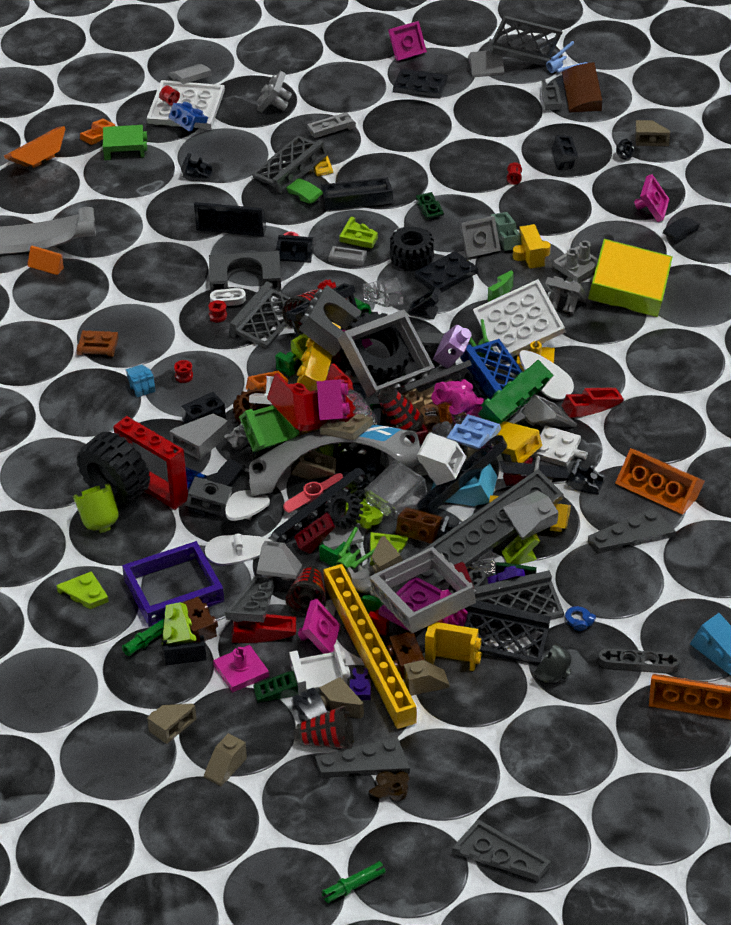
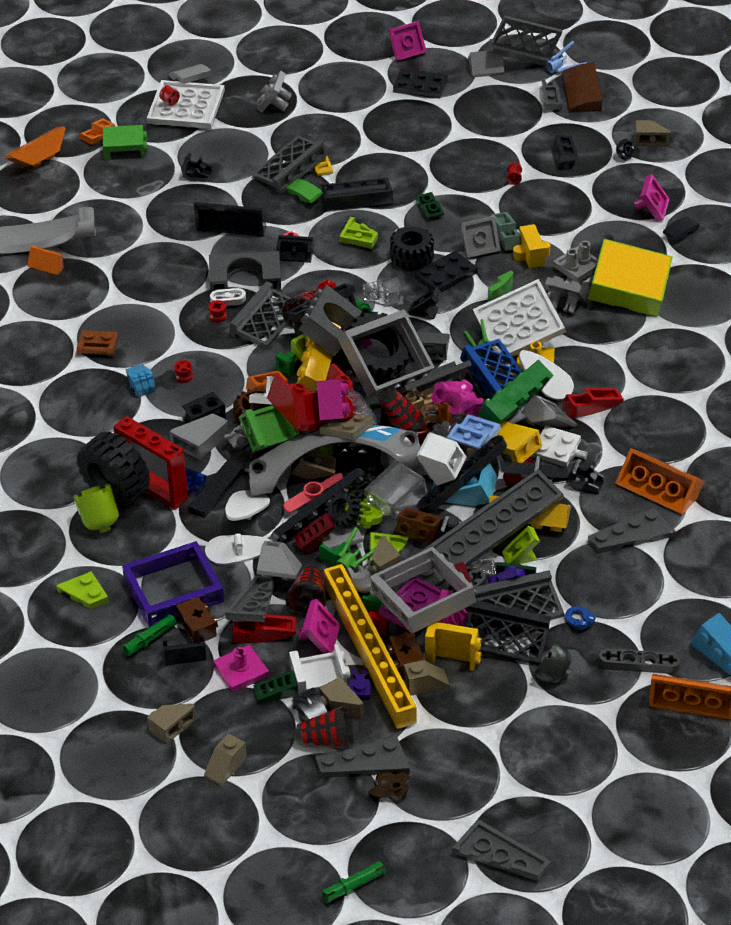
(177, 625): lime wing -> none
(186, 115): blue bracket -> none
(208, 496): dark grey brick -> none
(331, 125): light grey plate -> none
(347, 256): light grey tile -> none
(455, 338): lavender torso -> none
(532, 514): light grey slope -> none

